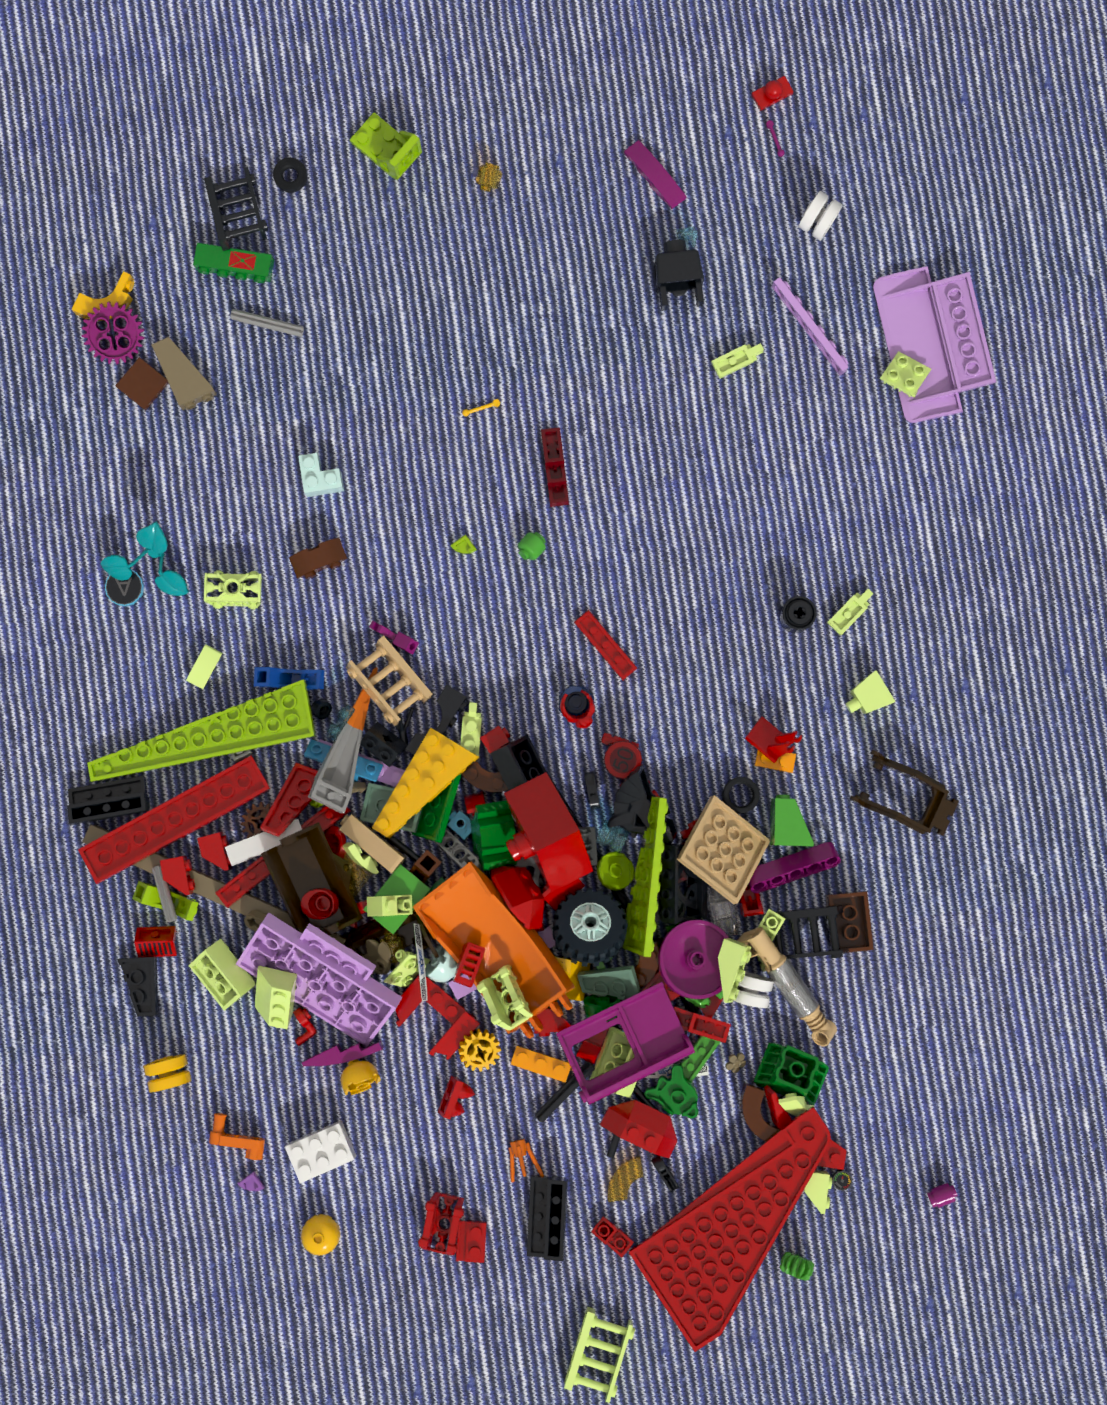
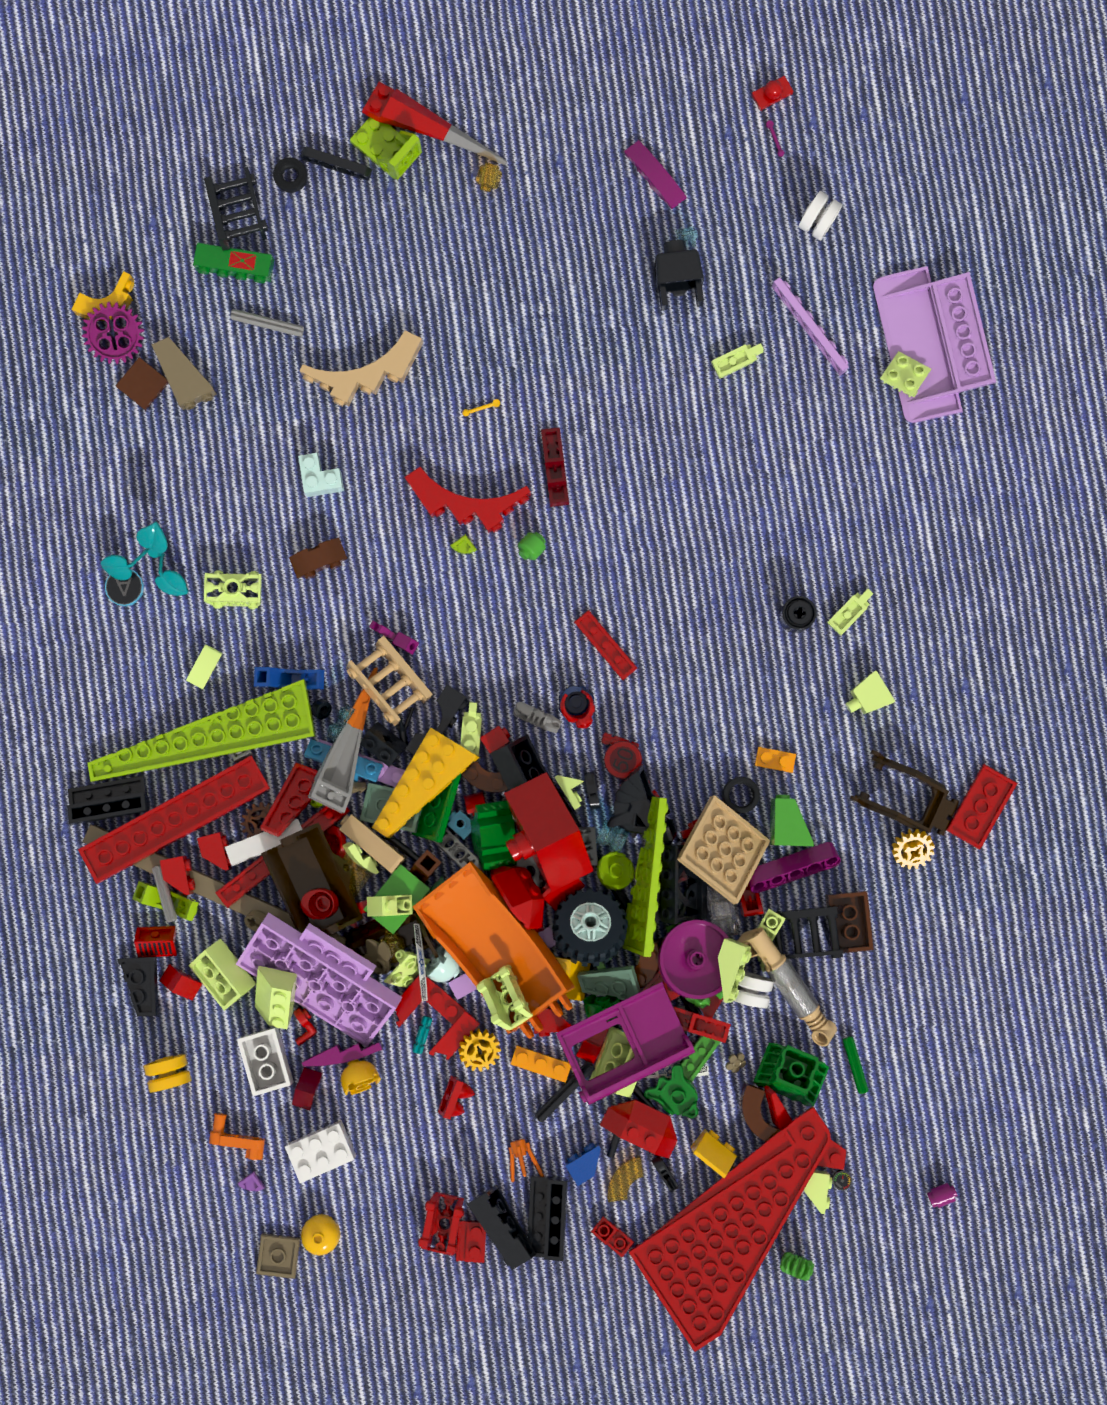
(180, 982): none -> red slope
(265, 1061): none -> white brick
(278, 1256): none -> dark tan tile
(307, 1088): none -> dark red slope
(336, 163): none -> black beam
(345, 384): none -> tan arch
(400, 110): none -> red plate
(422, 1035): none -> teal axle
(479, 951): red slope -> none
(488, 511): none -> red arch
(502, 1227): none -> black wedge
(537, 717): none -> light grey hinge
(567, 785): none -> yellowish green slope
(578, 1358): yellowish green fence -> none
(584, 1165): none -> blue slope
(714, 1152): none -> yellow slope
(770, 740): red plate -> none
(794, 1104): yellowish green slope -> none
(855, 1065): none -> green axle
(913, 849): none -> yellow gear
(981, 806): none -> red tile

